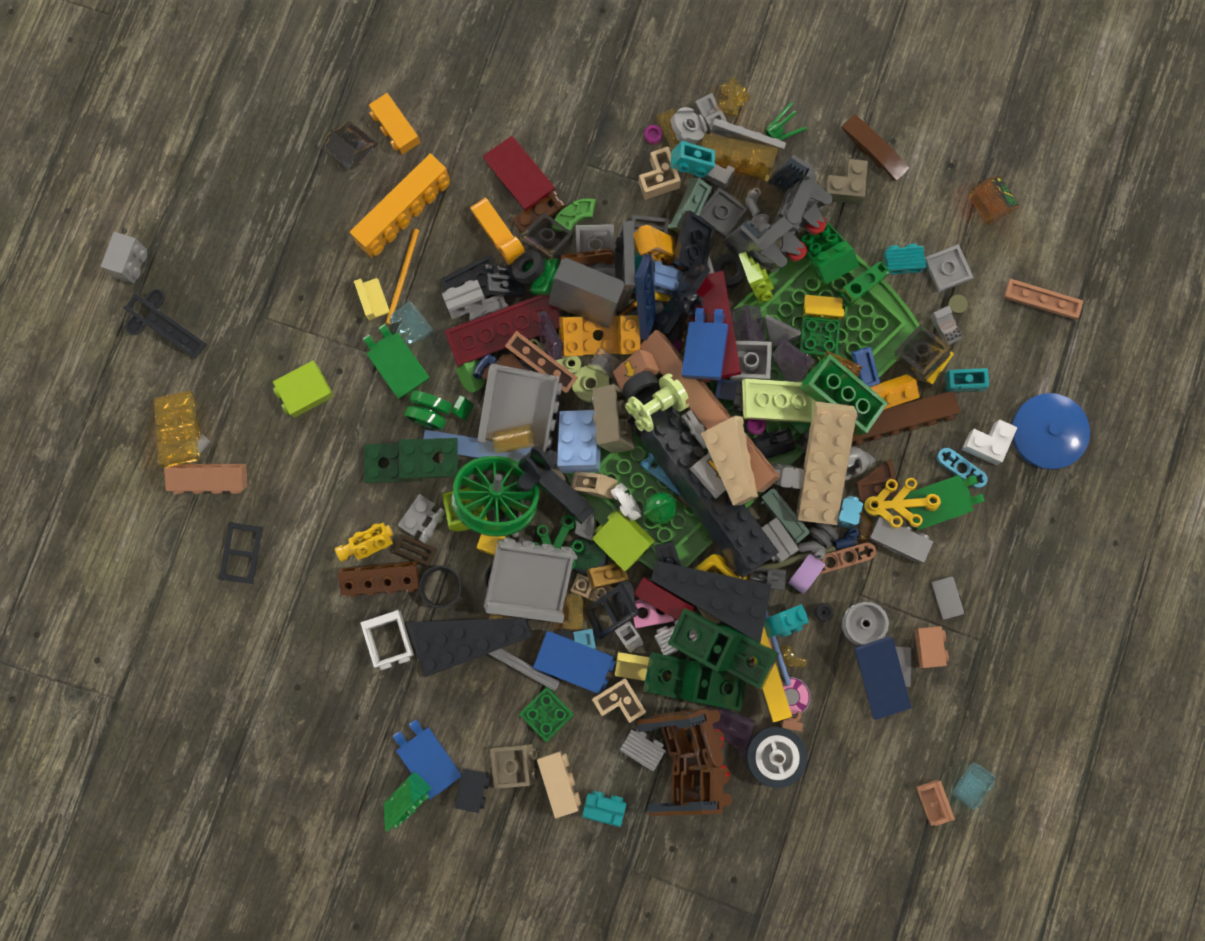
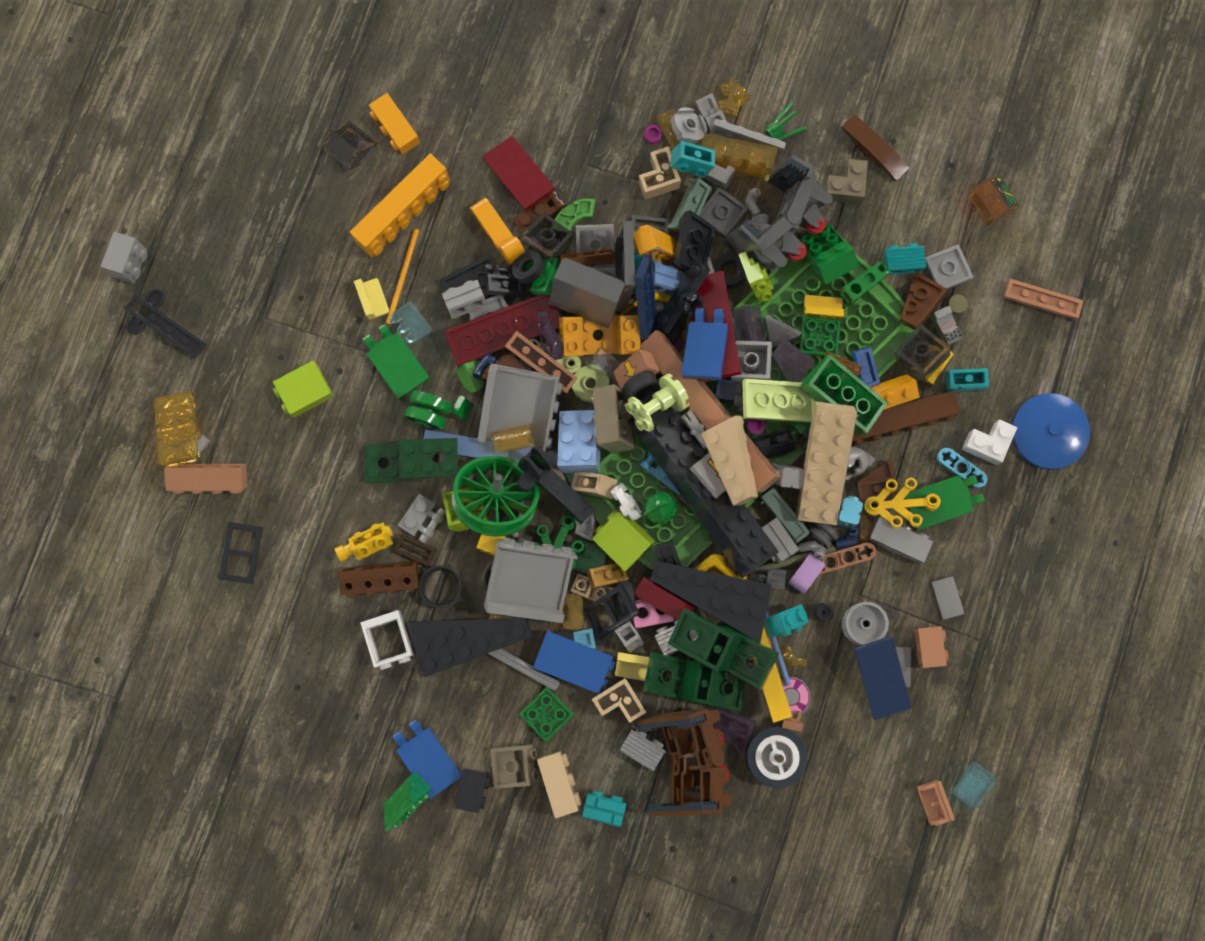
(921, 300): none -> reddish brown wing

